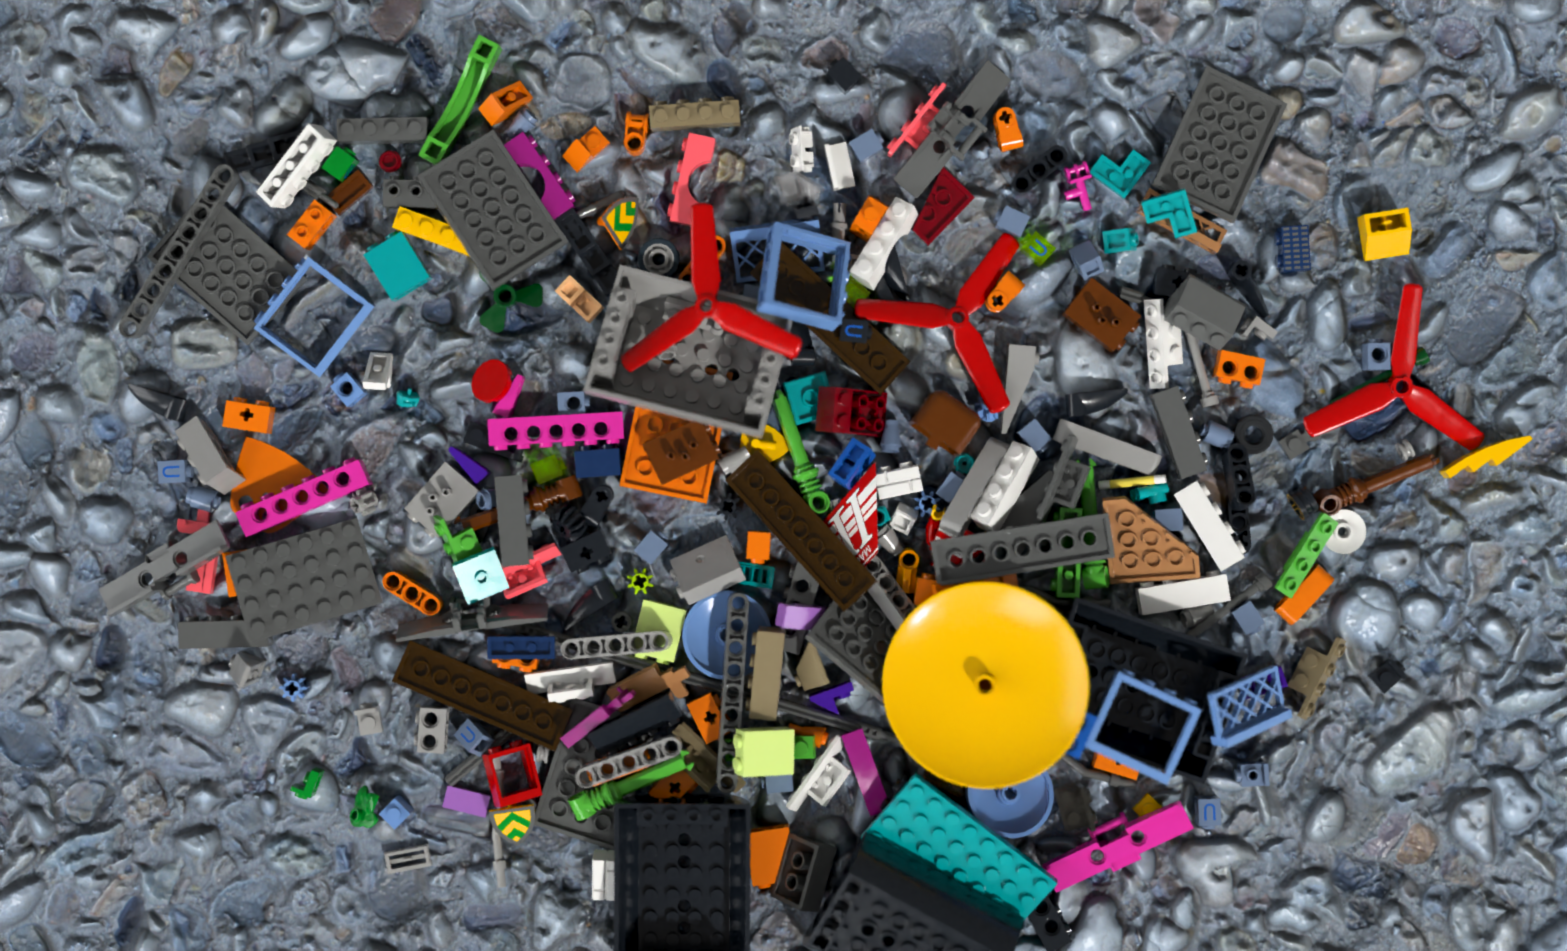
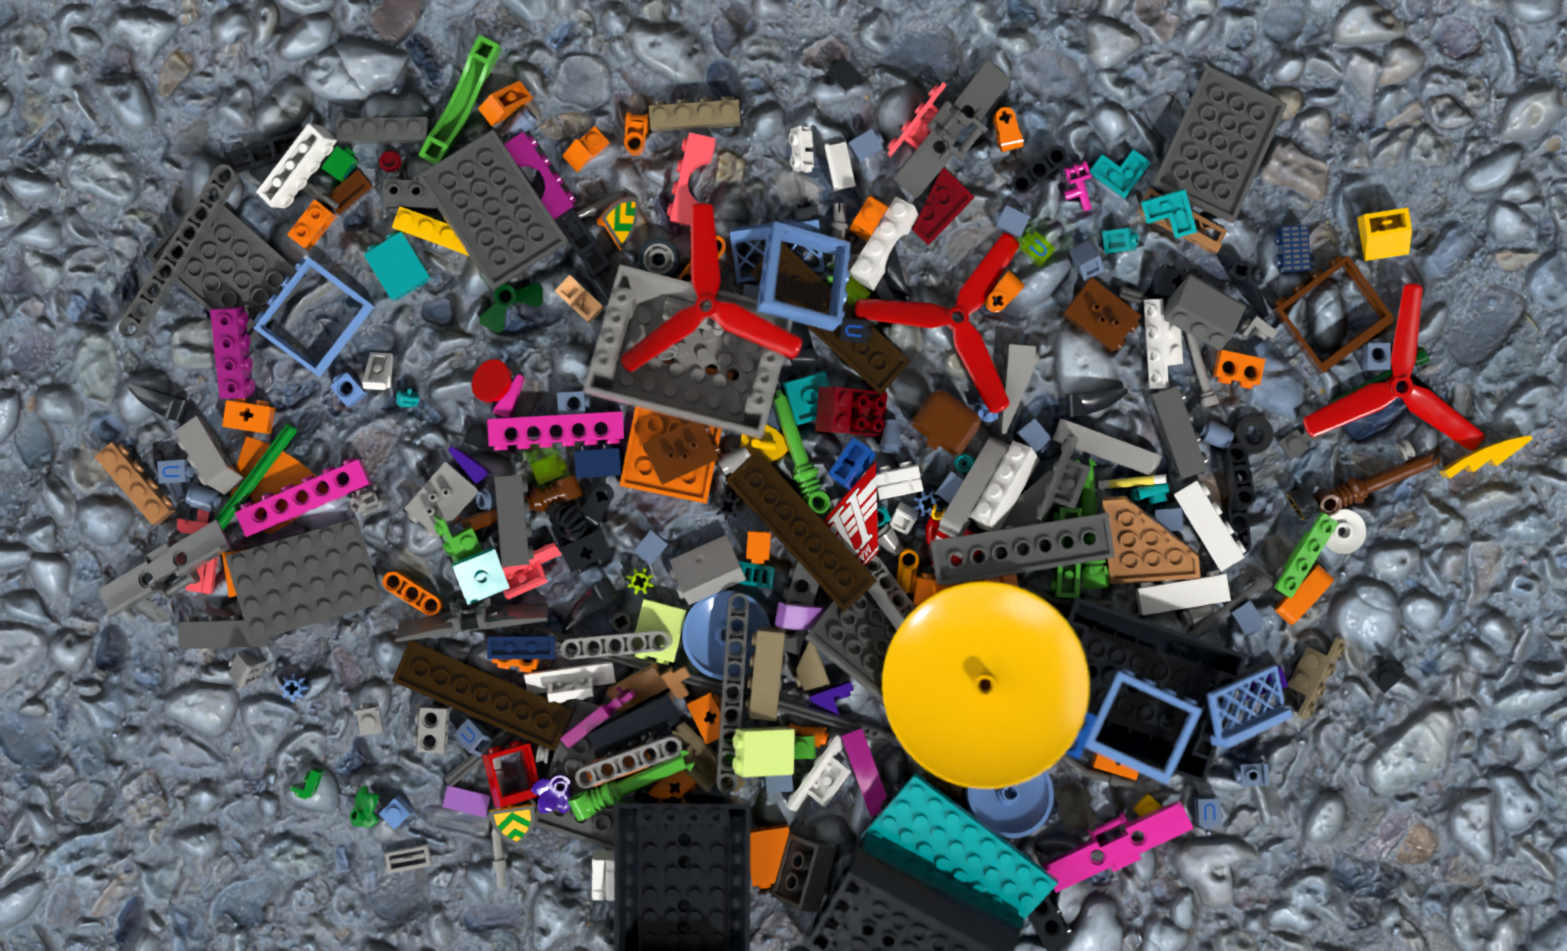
(135, 483): none -> medium nougat brick
(232, 352): none -> magenta brick
(256, 475): none -> green axle
(550, 796): none -> dark purple plate
(1364, 288): none -> reddish brown window

